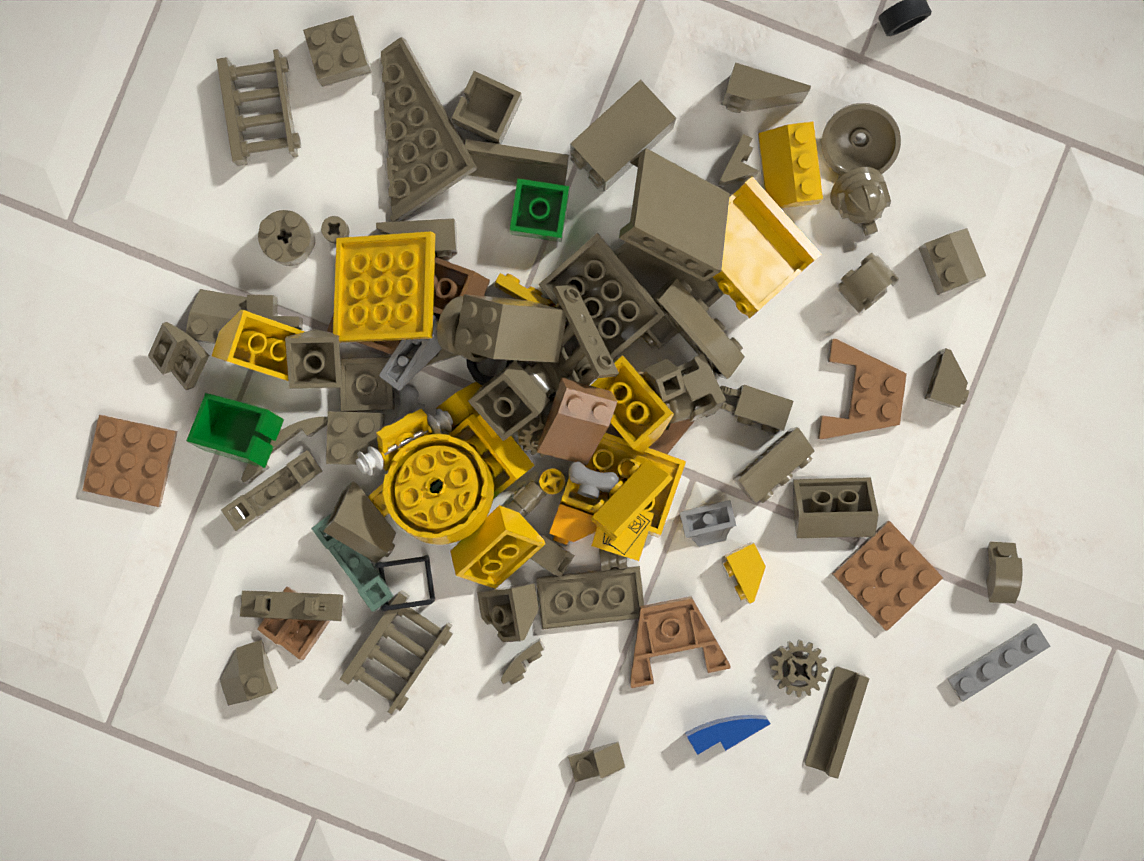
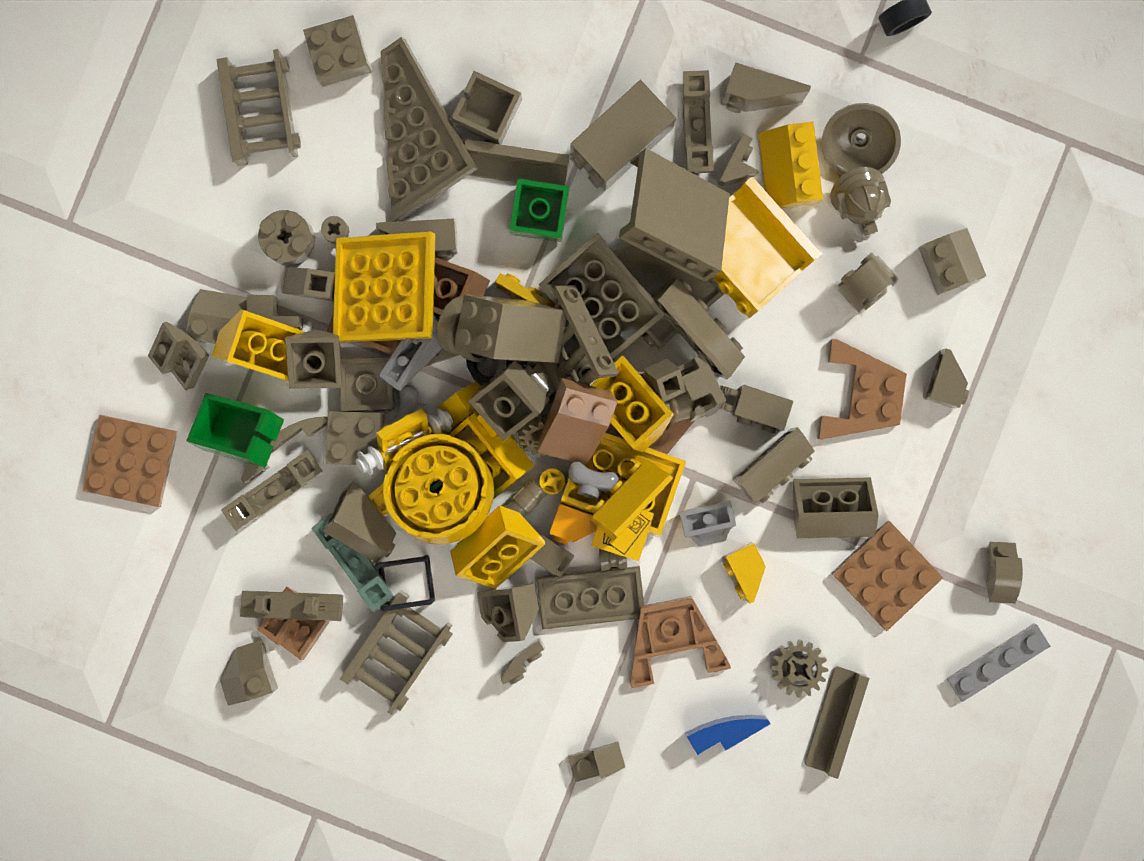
(309, 283): none -> dark tan slope
(697, 122): none -> dark tan slope

